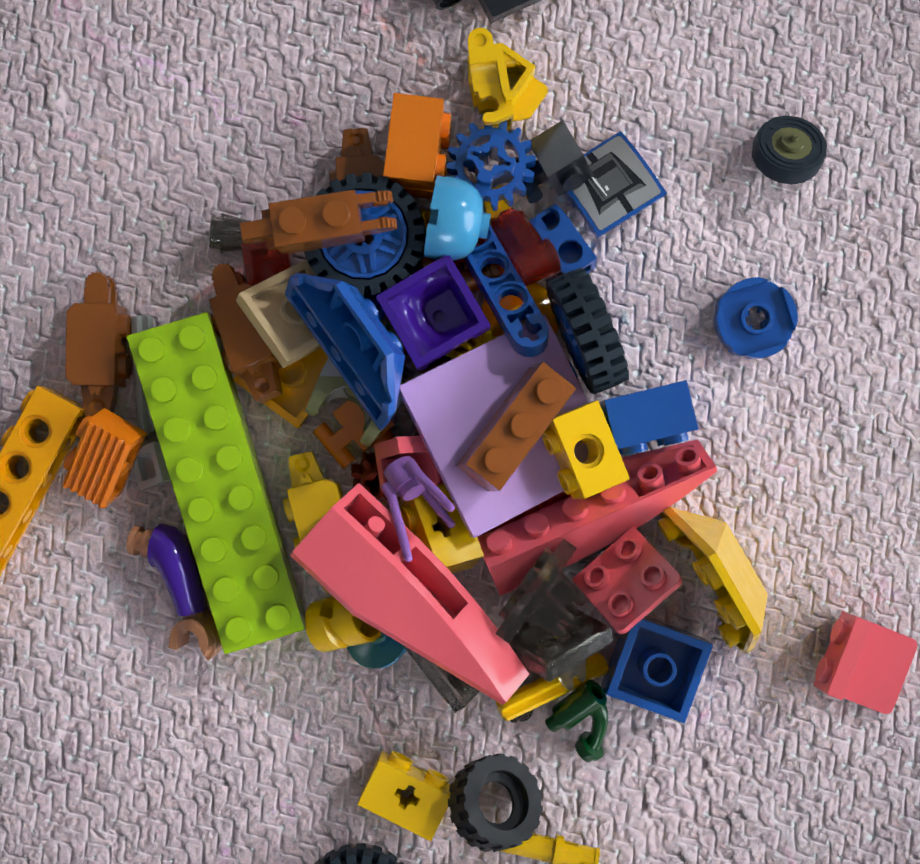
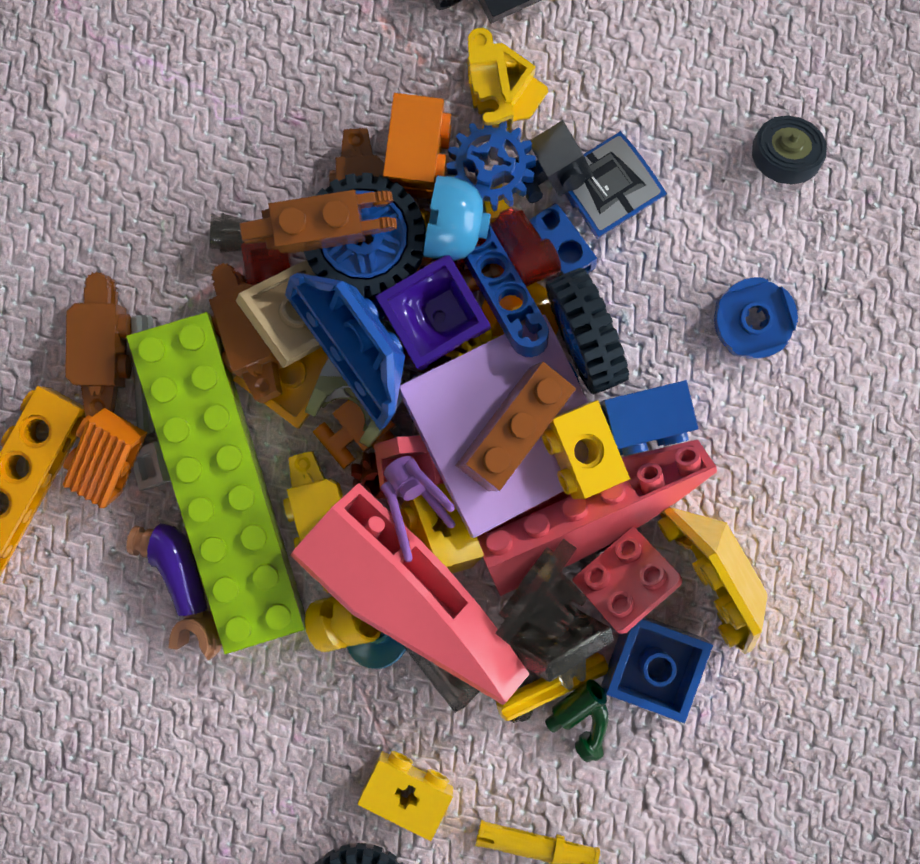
(524, 797): black tyre -> none
(865, 663): coral bracket -> none

